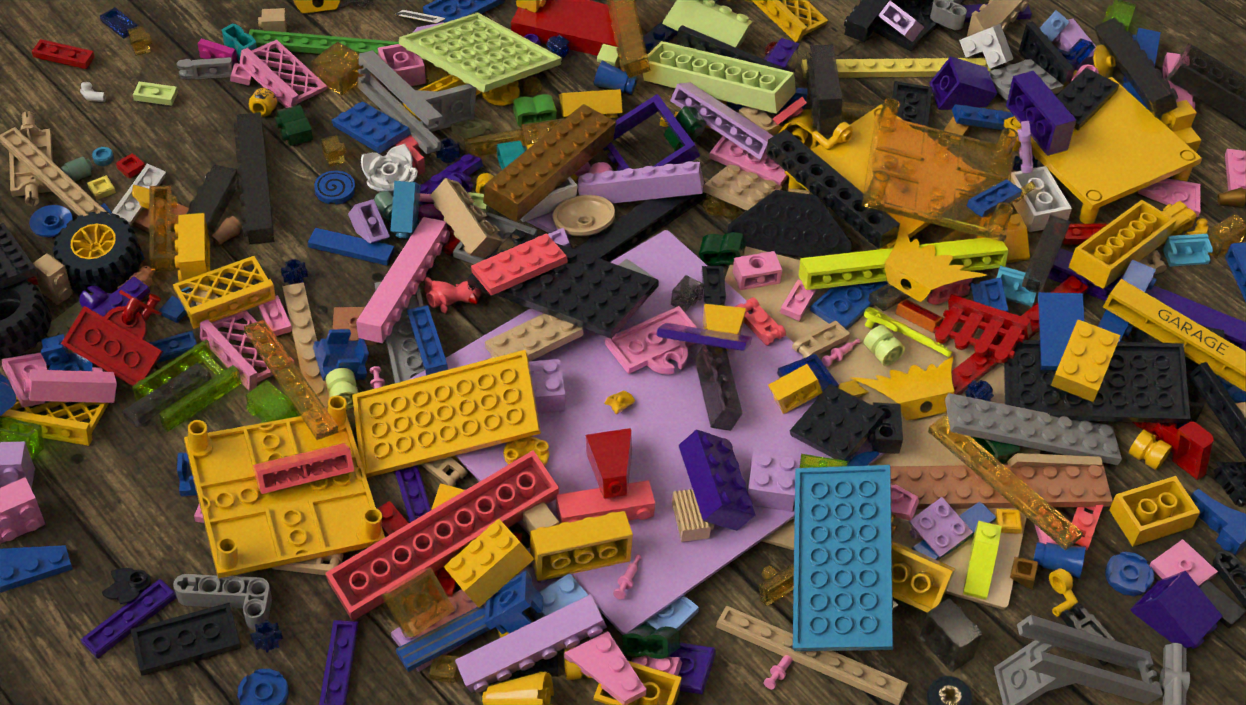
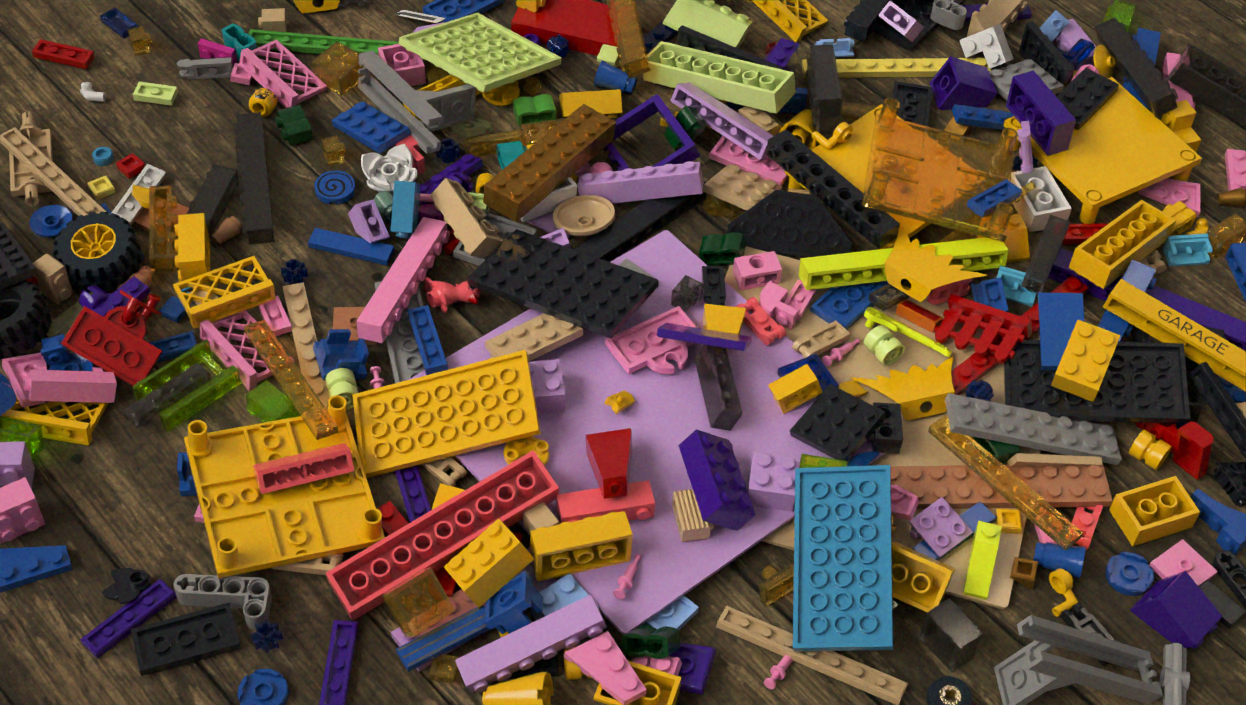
(78, 168): sand green brick -> none
(519, 264): coral plate -> none
(772, 302): none -> bright pink brick
(790, 111): coral wing -> none
(842, 48): none -> light blue hinge

